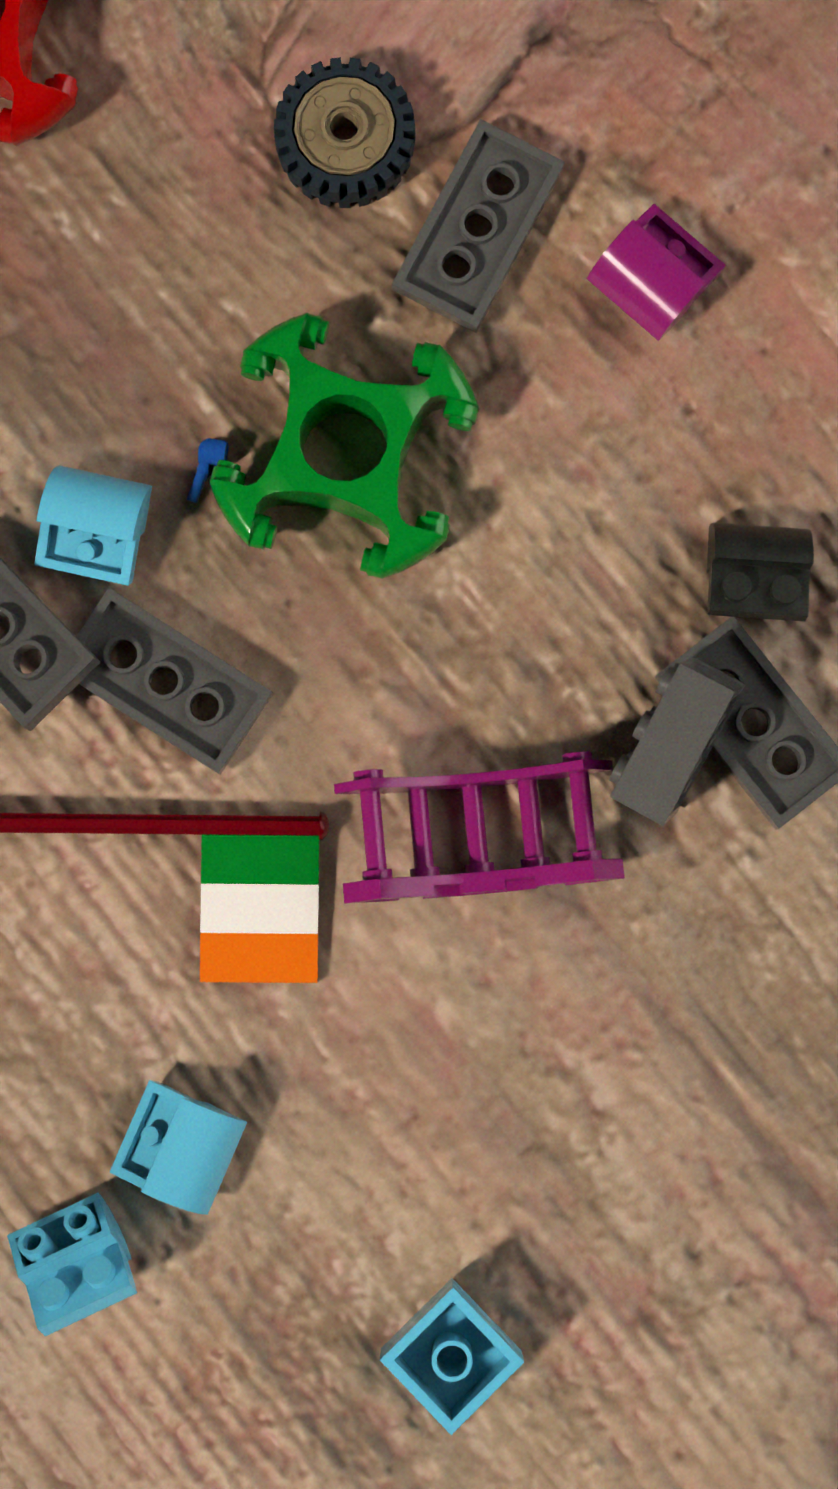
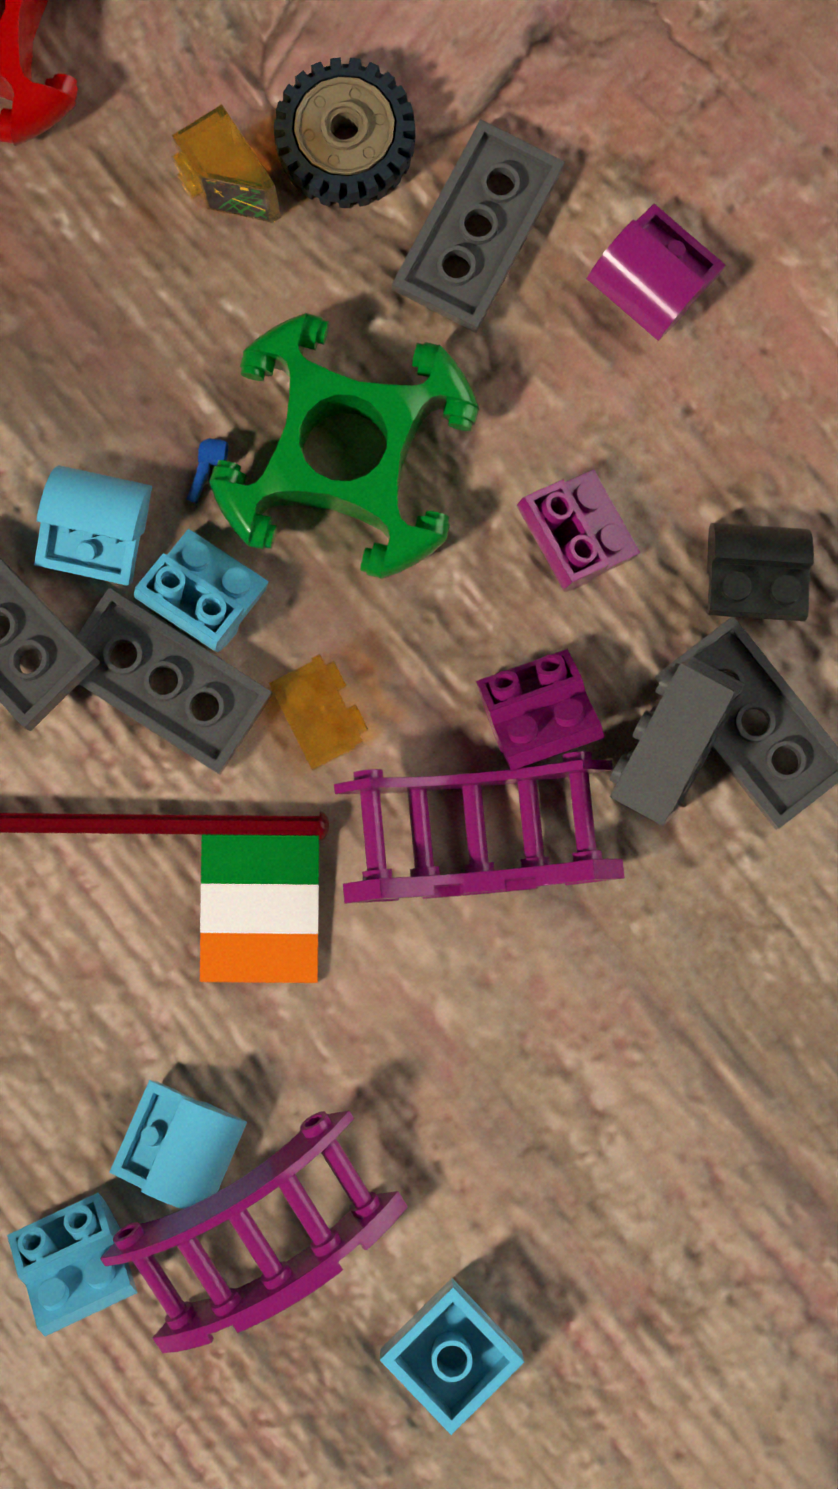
(201, 590): none -> medium azure brick
(223, 168): none -> clear yellow slope
(282, 1282): none -> magenta fence
(318, 712): none -> clear yellow bracket
(539, 709): none -> magenta brick
(577, 529): none -> magenta brick

